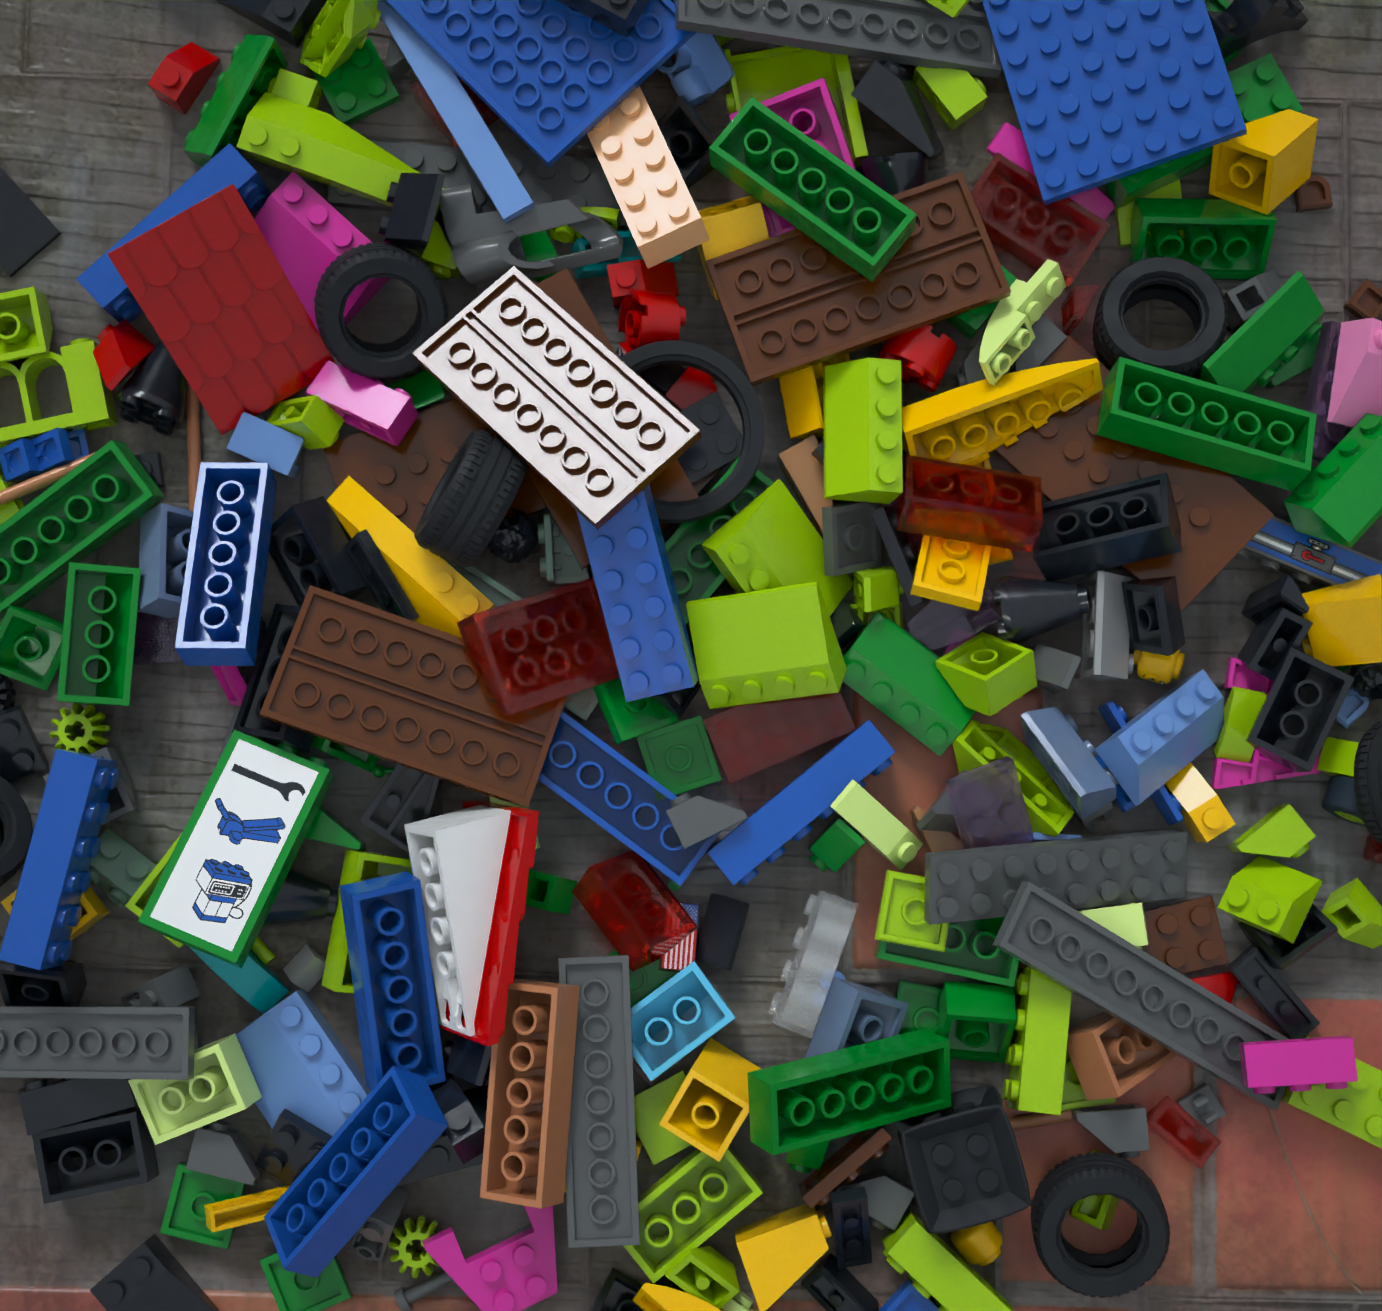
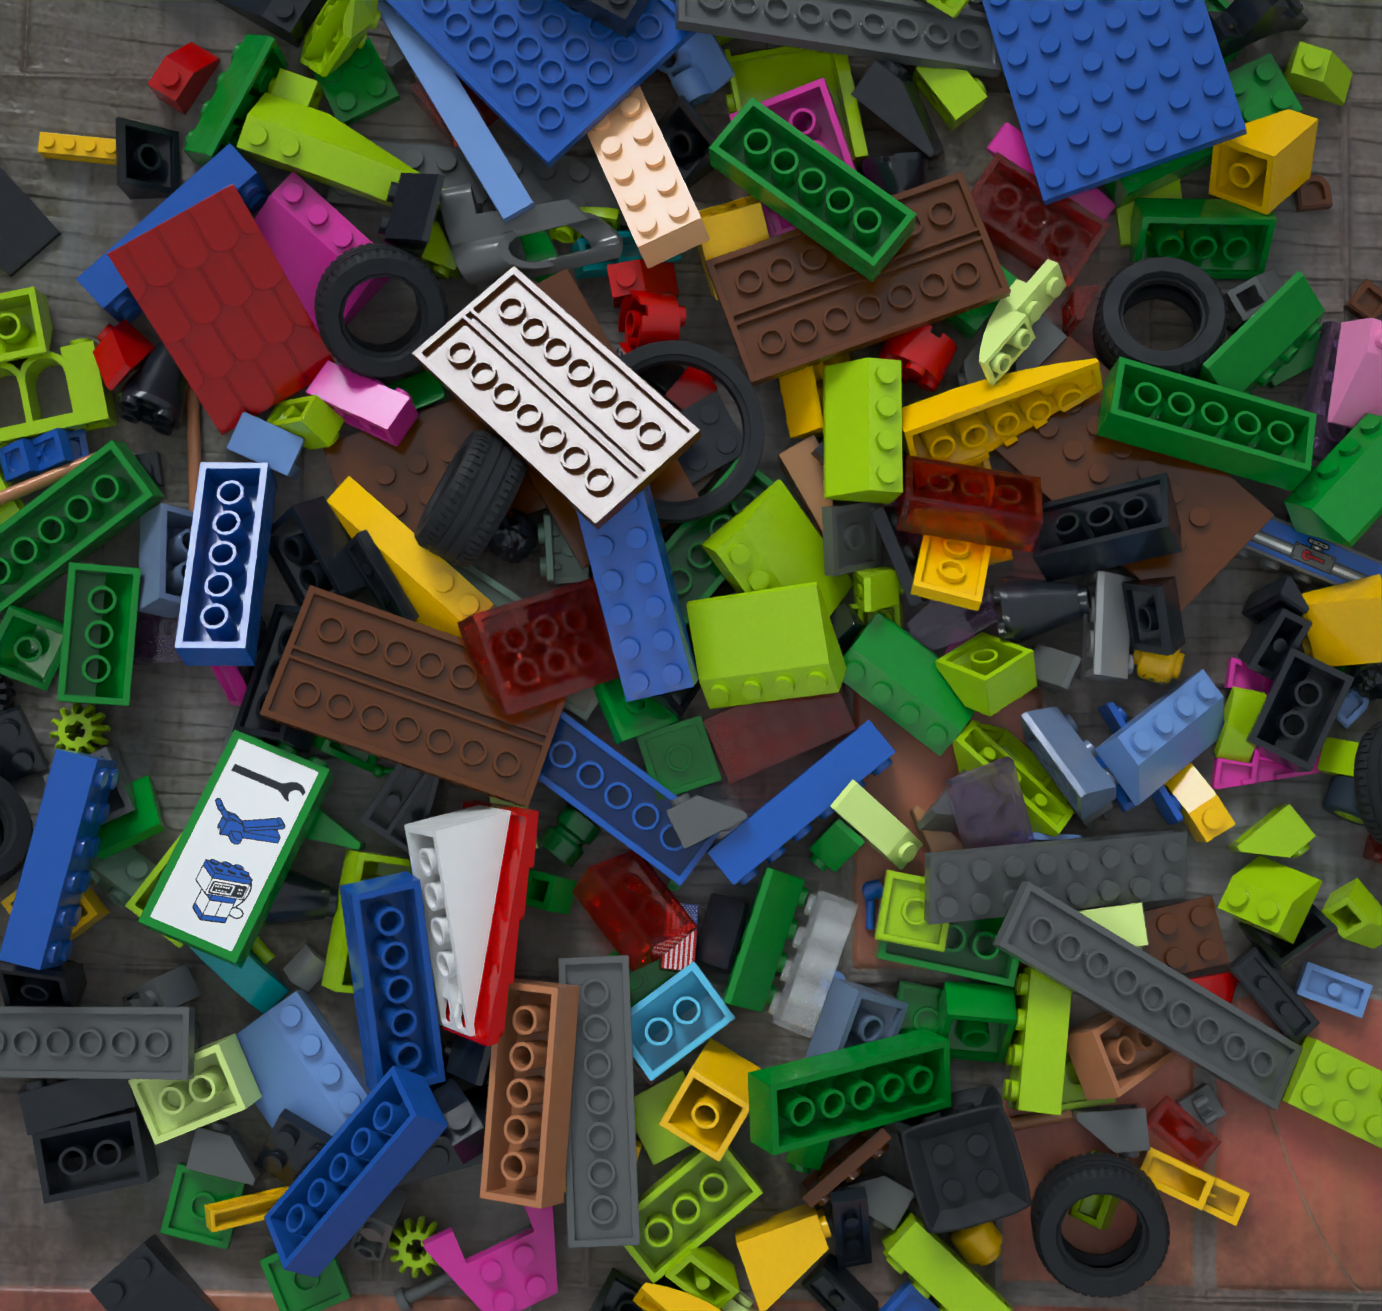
(77, 148): none -> yellow piece
(136, 825): none -> green tile
(146, 159): none -> black slope
(569, 835): none -> dark green wheel
(763, 940): none -> green slope
(871, 891): none -> blue hand
(1195, 1186): none -> yellow slope
(1298, 1063): dark pink brick -> none
(1317, 73): none -> lime slope
(1332, 989): none -> medium blue plate

